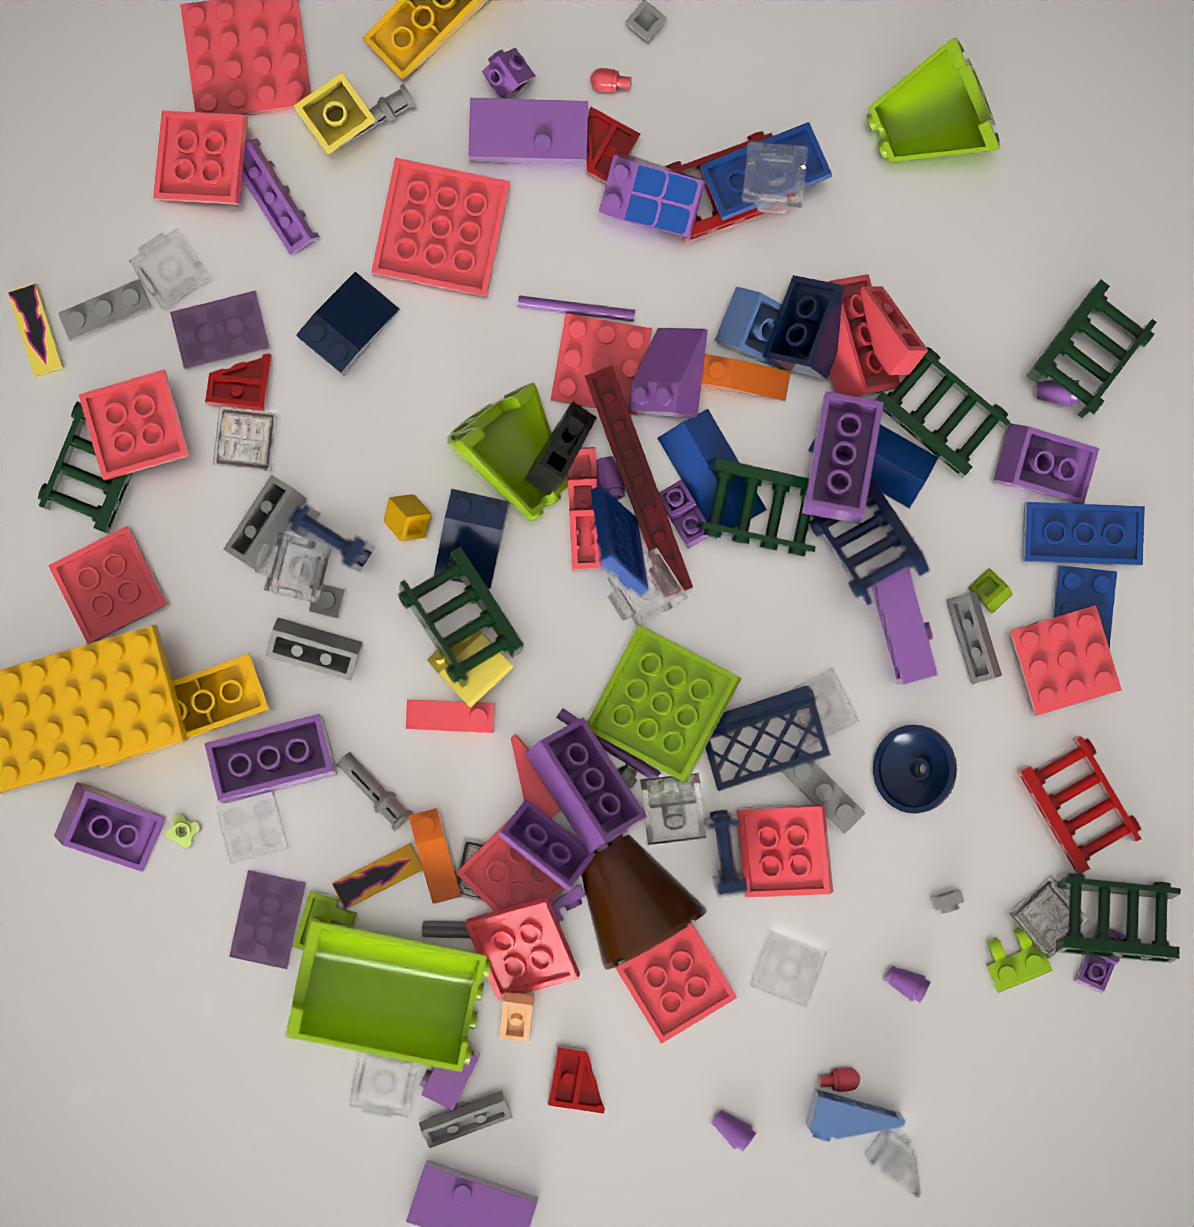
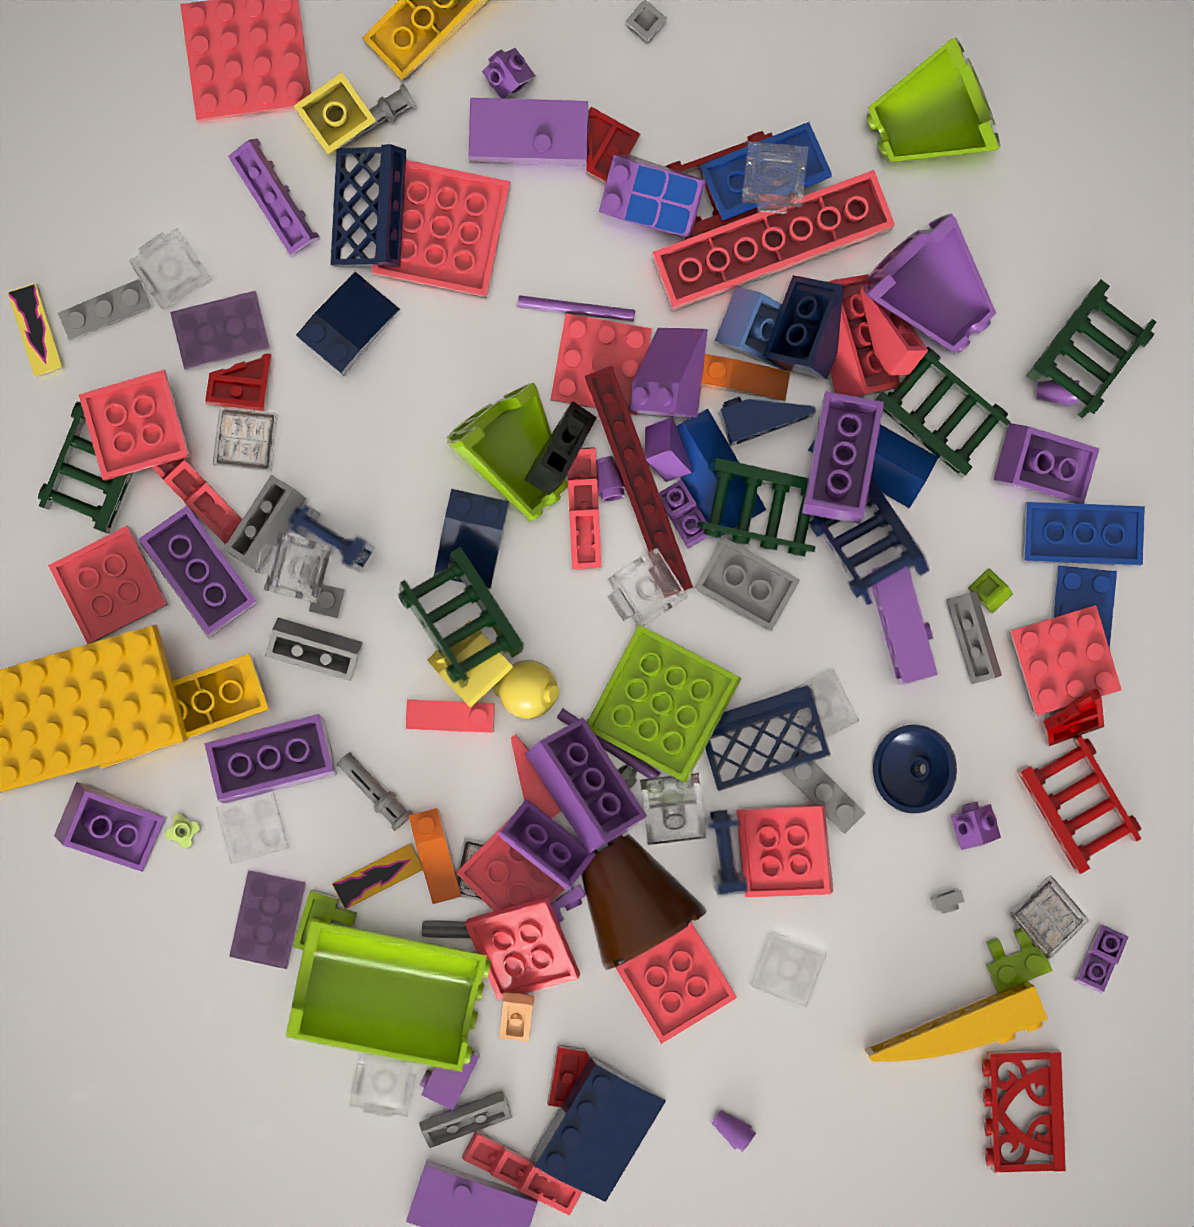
(197, 571): none -> medium lavender brick
(200, 157): coral plate -> none
(200, 497): none -> coral slope
(387, 206): none -> dark blue fence
(407, 517): yellow panel -> none
(520, 1172): none -> coral slope
(528, 689): none -> light yellow brick
(597, 1130): none -> dark blue slope
(609, 80): coral cylinder -> none
(619, 540): blue plate -> none
(666, 450): none -> medium lavender slope
(747, 583): none -> light grey plate
(756, 418): none -> dark blue slope
(772, 241): none -> coral brick
(840, 1080): coral cylinder -> none
(845, 1117): medium blue slope -> none
(895, 1158): clear slope -> none
(908, 983): medium lavender cone -> none
(934, 285): none -> medium lavender cone
(967, 1028): none -> yellow slope
(975, 825): none -> medium lavender brick
(1054, 1140): none -> red fence
(1076, 719): none -> red wing
(1102, 943): dark green fence -> none

